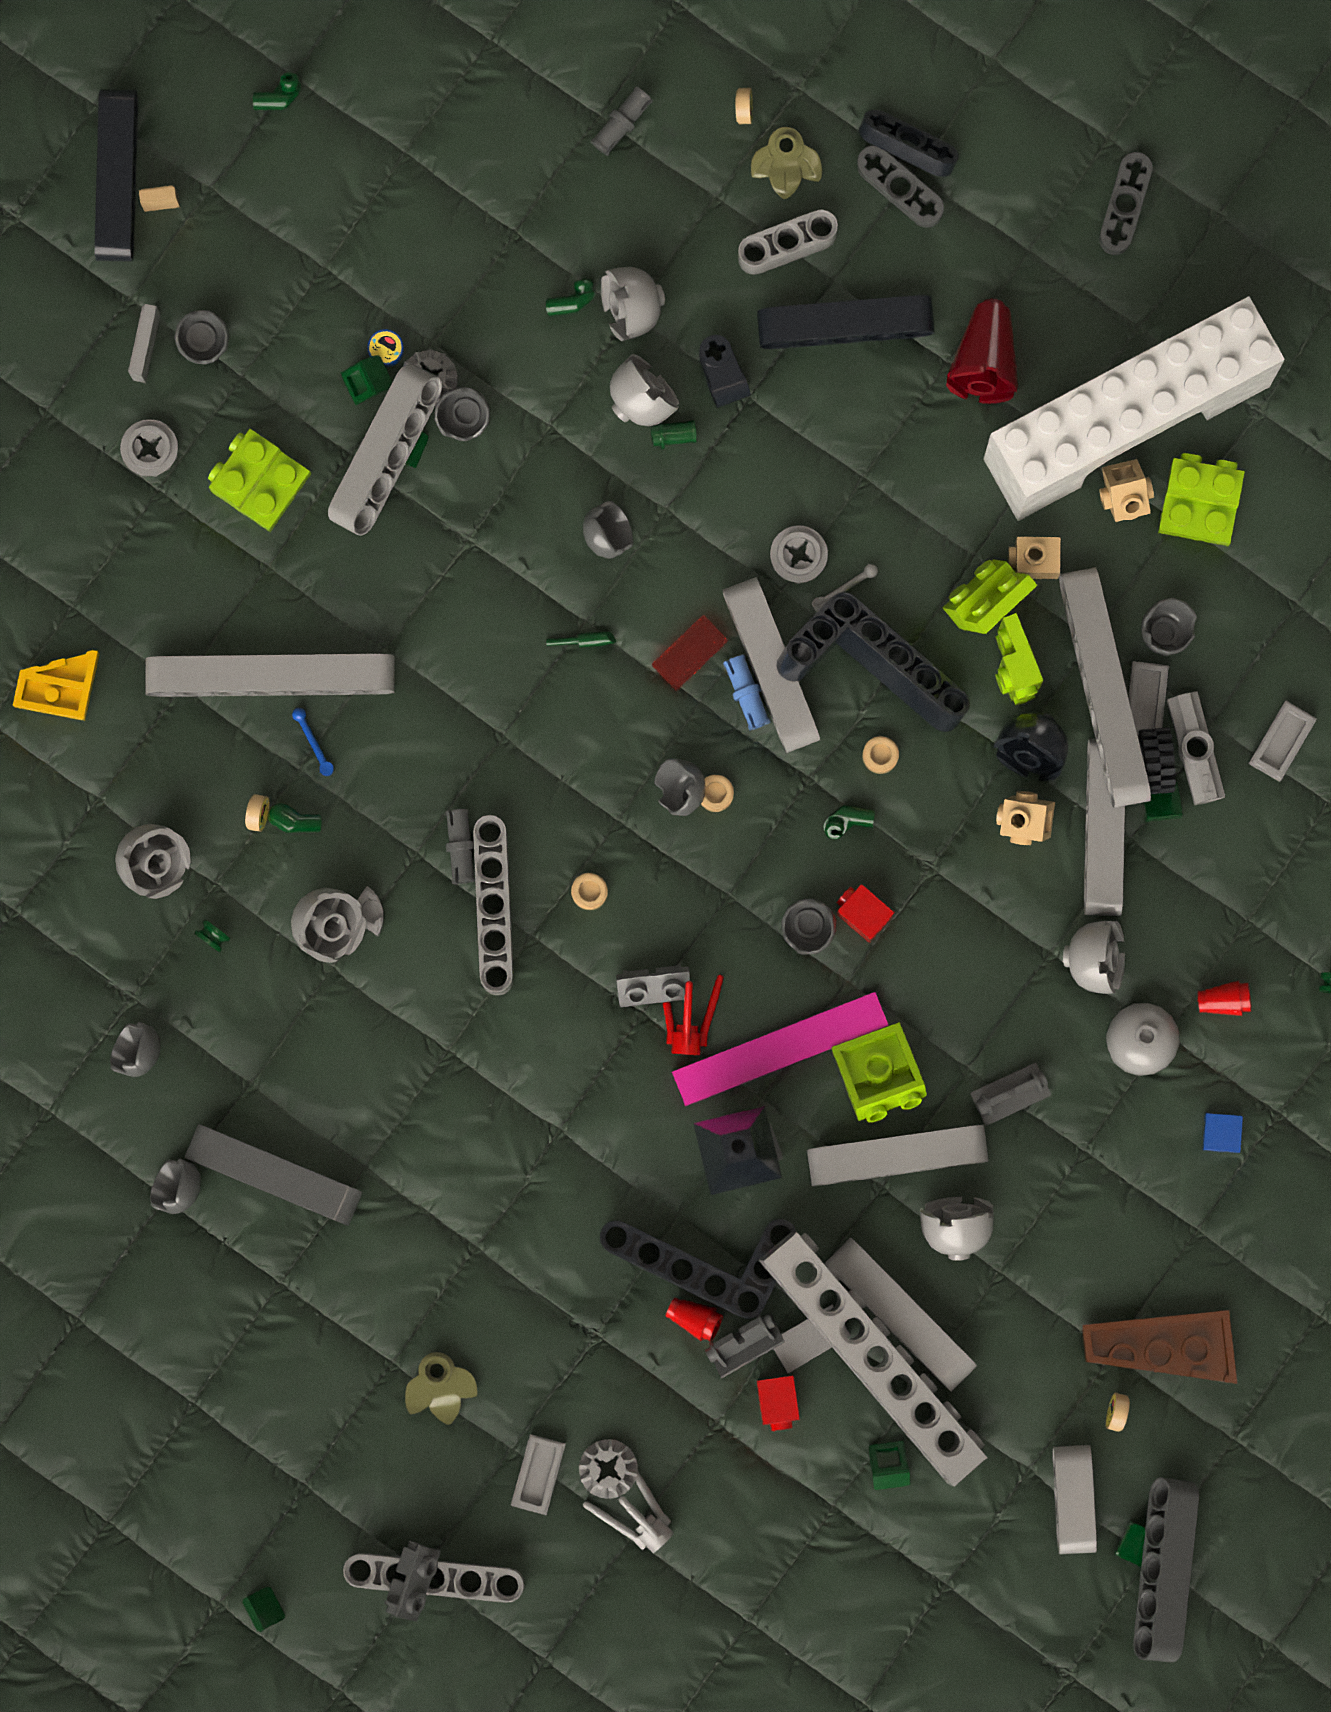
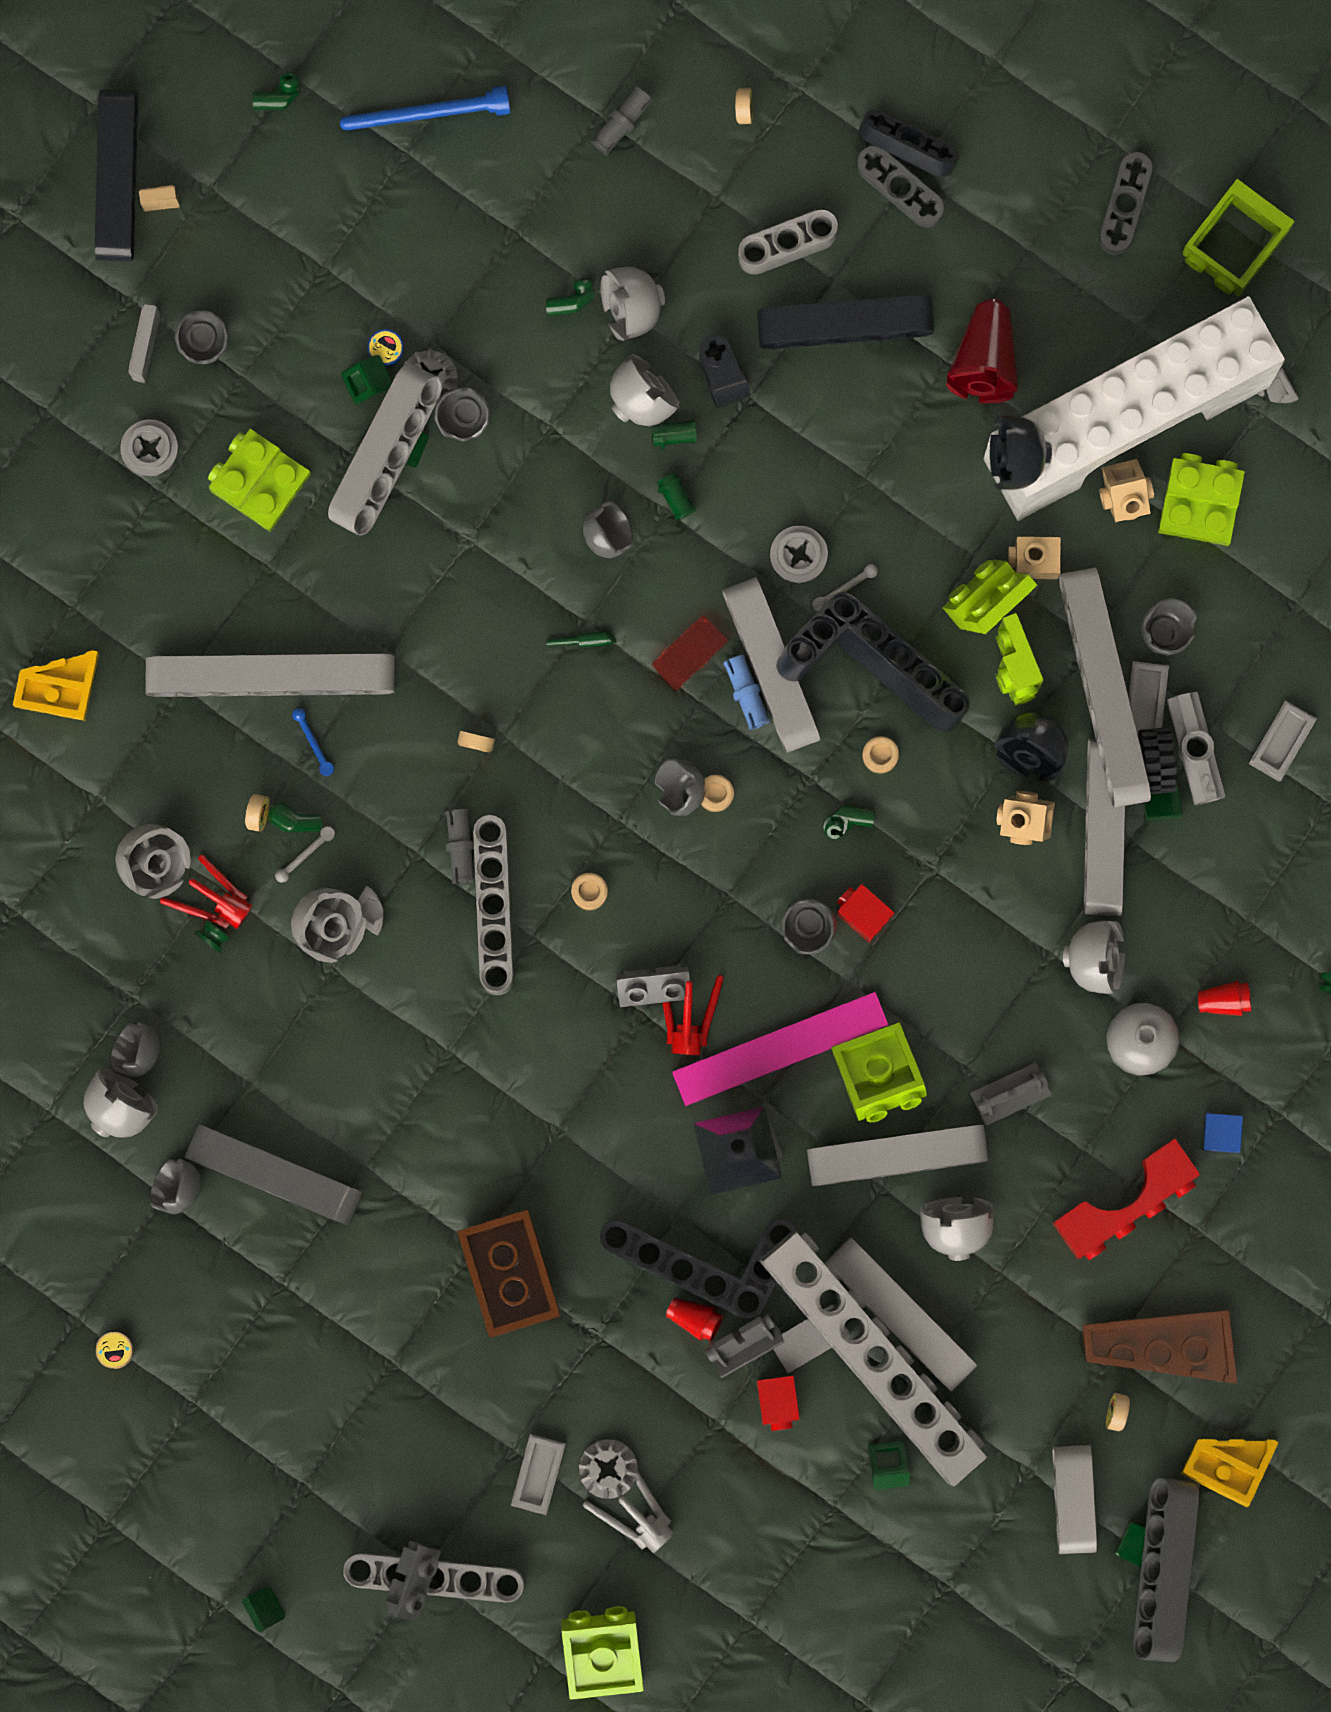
(114, 1350): none -> tile
(116, 1106): none -> light grey cylinder
(231, 908): none -> red plant
(326, 834): none -> light grey hinge
(439, 1394): olive plate -> none
(475, 741): none -> tan tile
(494, 101): none -> blue piece
(509, 1273): none -> reddish brown brick
(601, 1653): none -> lime plate
(675, 496): none -> dark green pin
(789, 167): olive plate -> none
(1018, 452): none -> black cylinder
(1164, 1173): none -> red arch
(1230, 1466): none -> yellow wing
(1258, 210): none -> lime window
(1280, 389): none -> light grey tile

